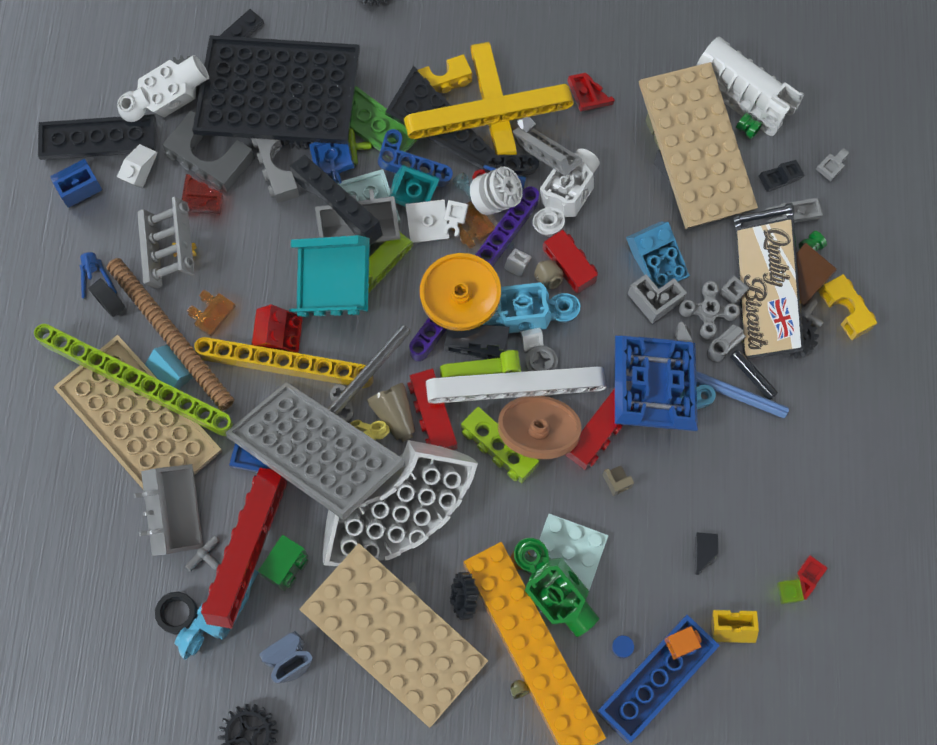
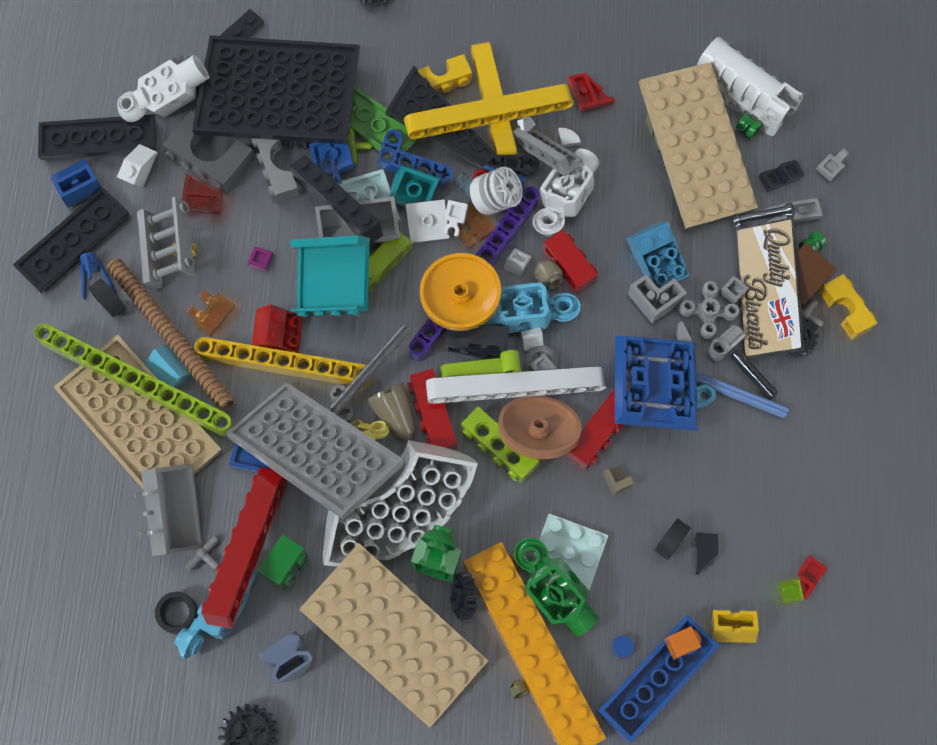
(71, 239): none -> black plate
(260, 259): none -> magenta tile
(437, 555): none -> green brick
(542, 363): none -> light grey tile
(568, 137): none -> white tile
(672, 539): none -> black tyre

